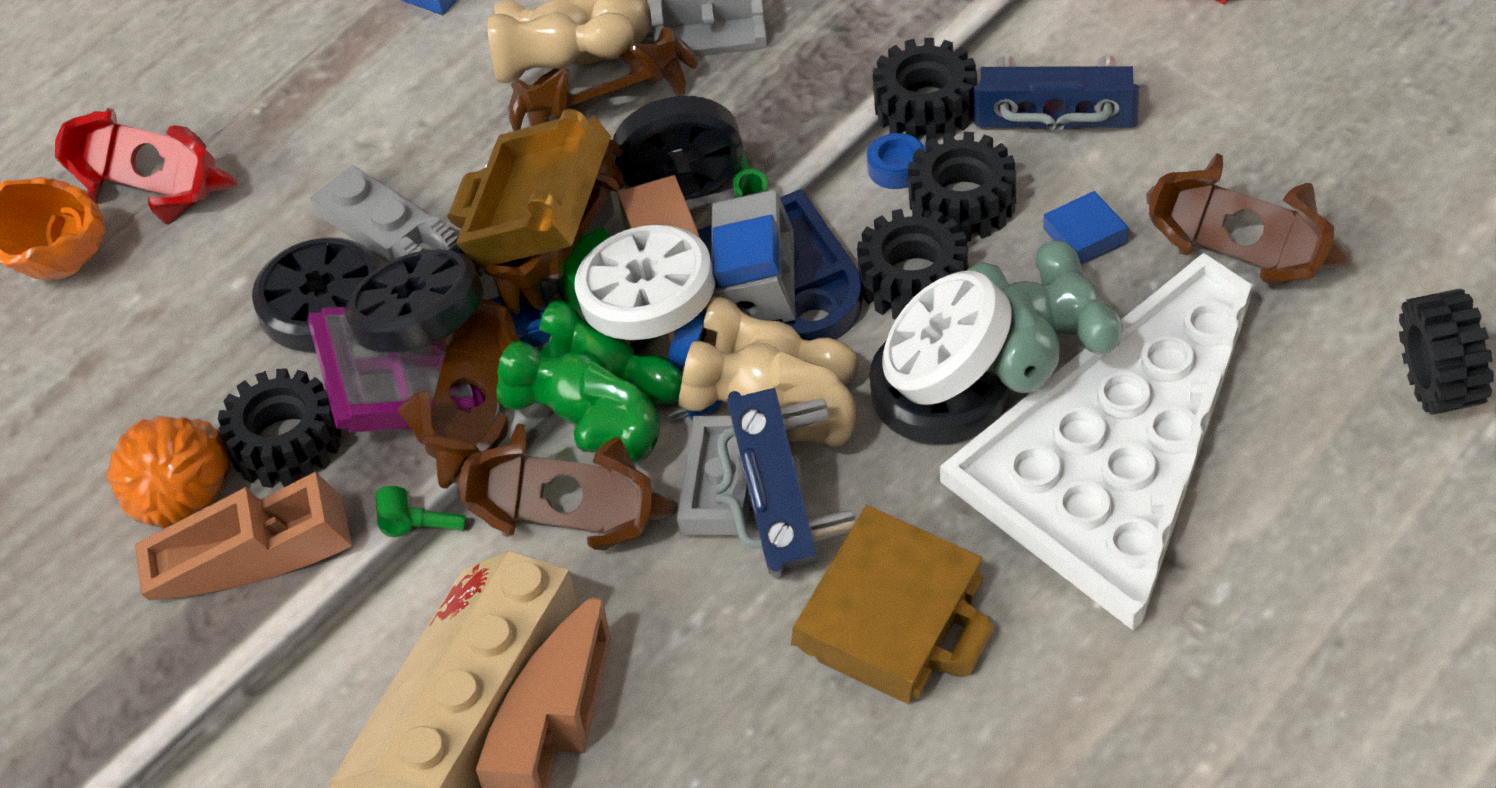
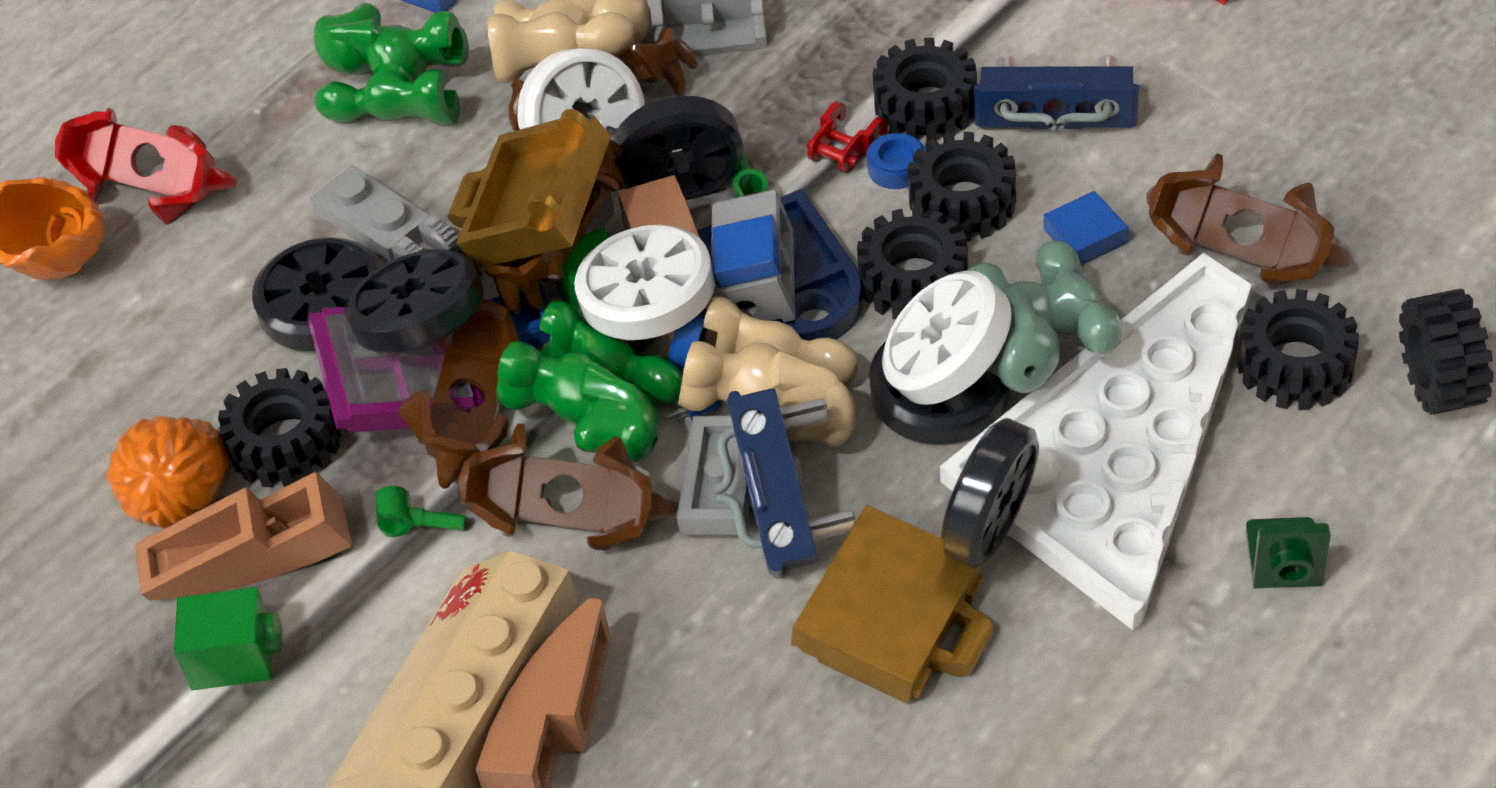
(226, 638): none -> green brick
(397, 58): none -> green animal
(581, 77): none -> white wheel
(857, 145): none -> red piece
(989, 492): none -> black wheel
(1287, 552): none -> dark green bracket
(1294, 376): none -> black tyre

